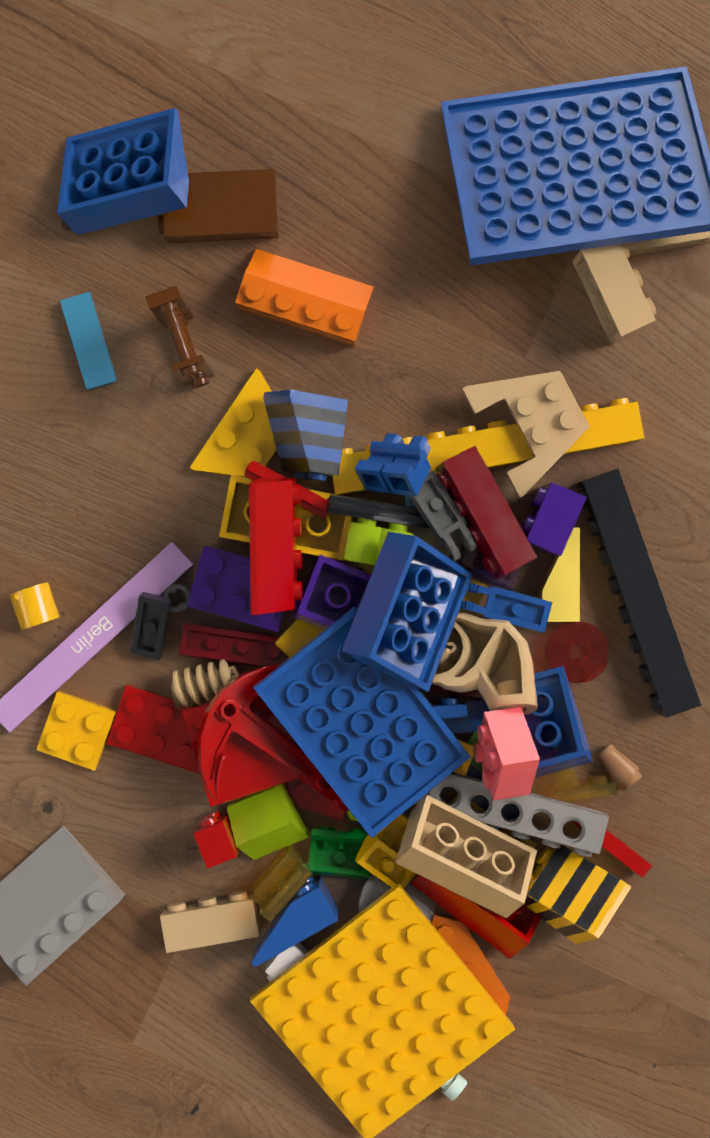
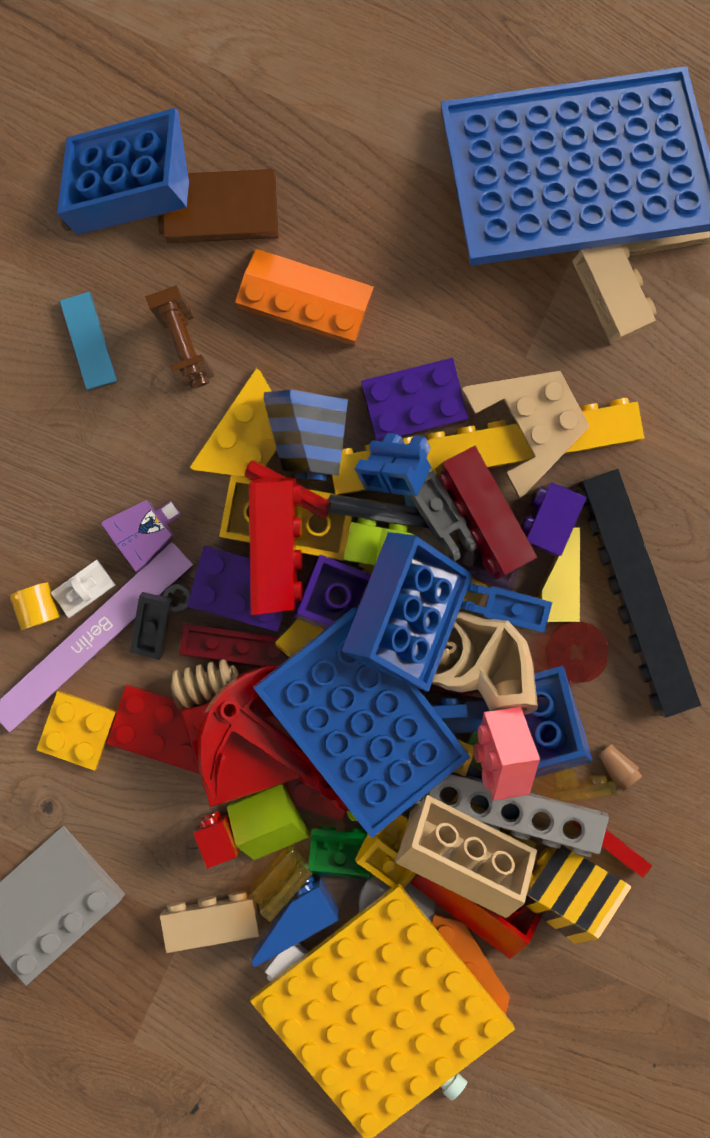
(83, 588): none -> white hips
(142, 531): none -> medium lavender torso
(415, 400): none -> dark purple brick

